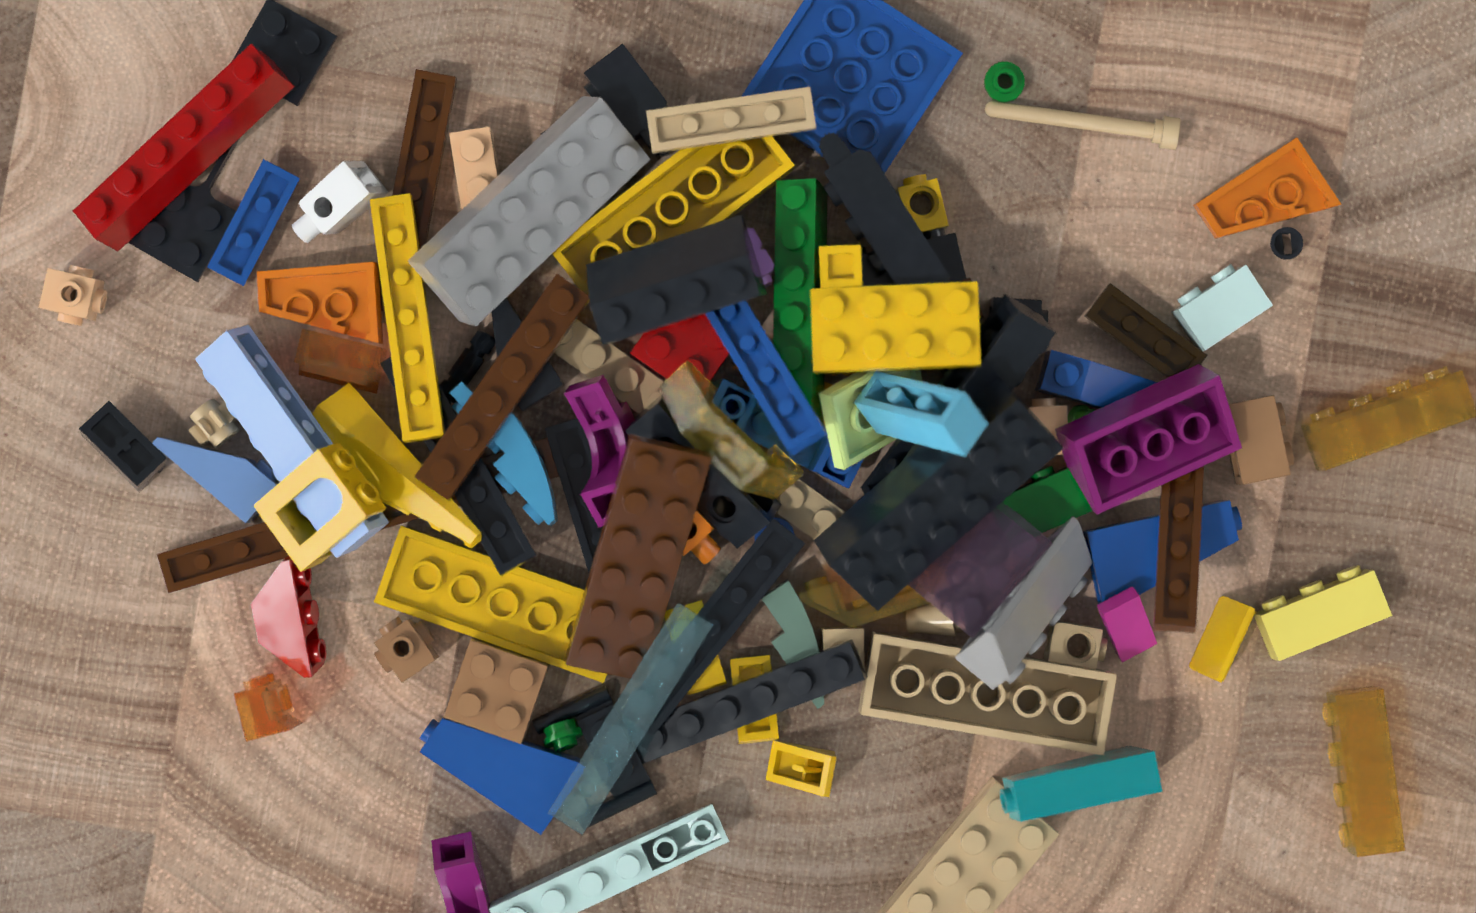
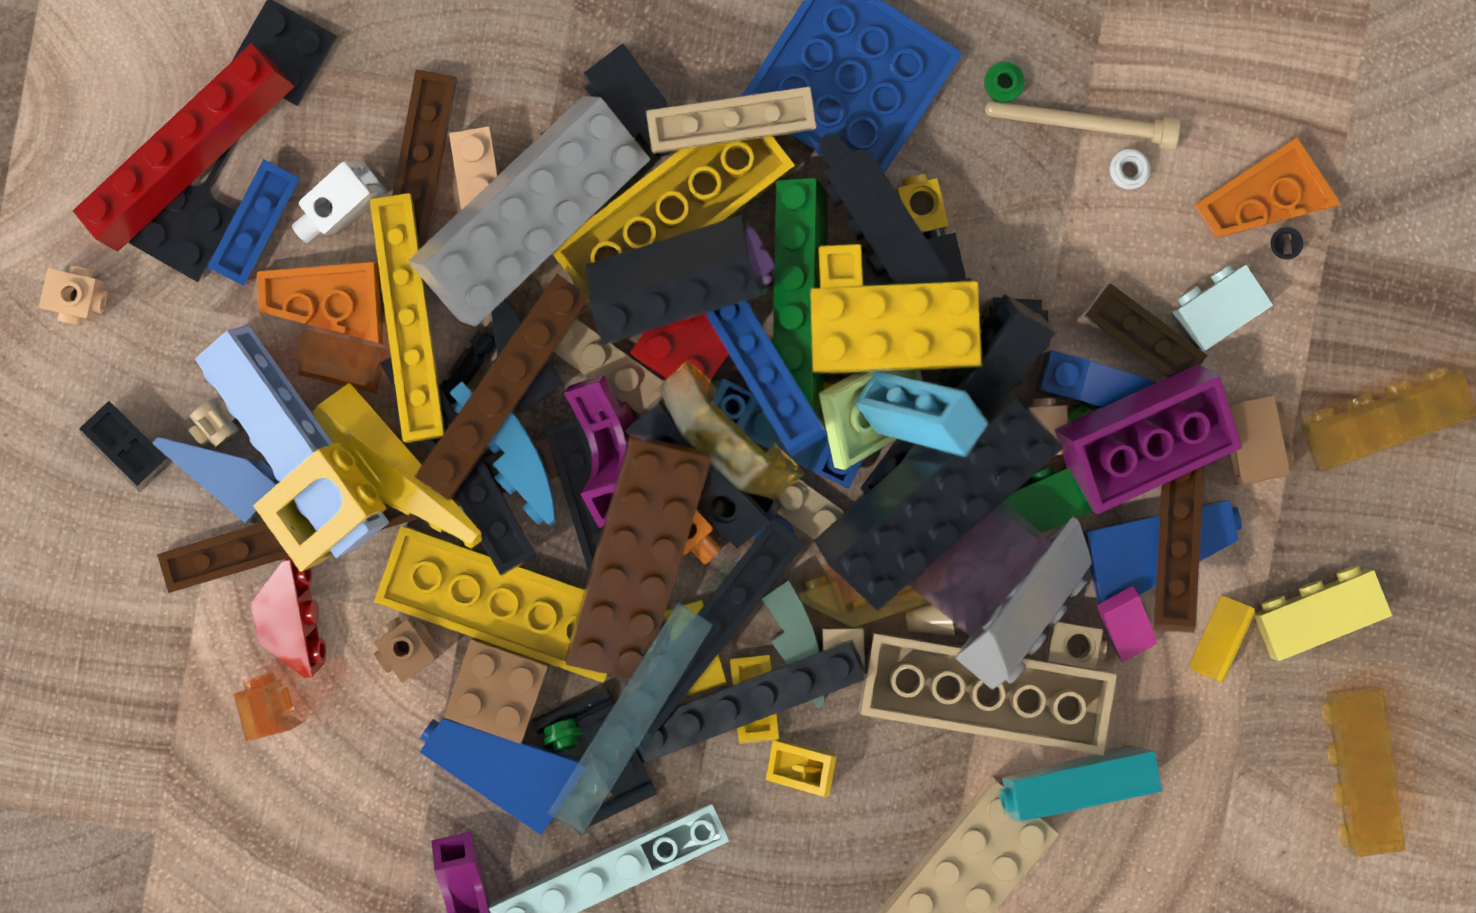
(1142, 169): none -> white plate

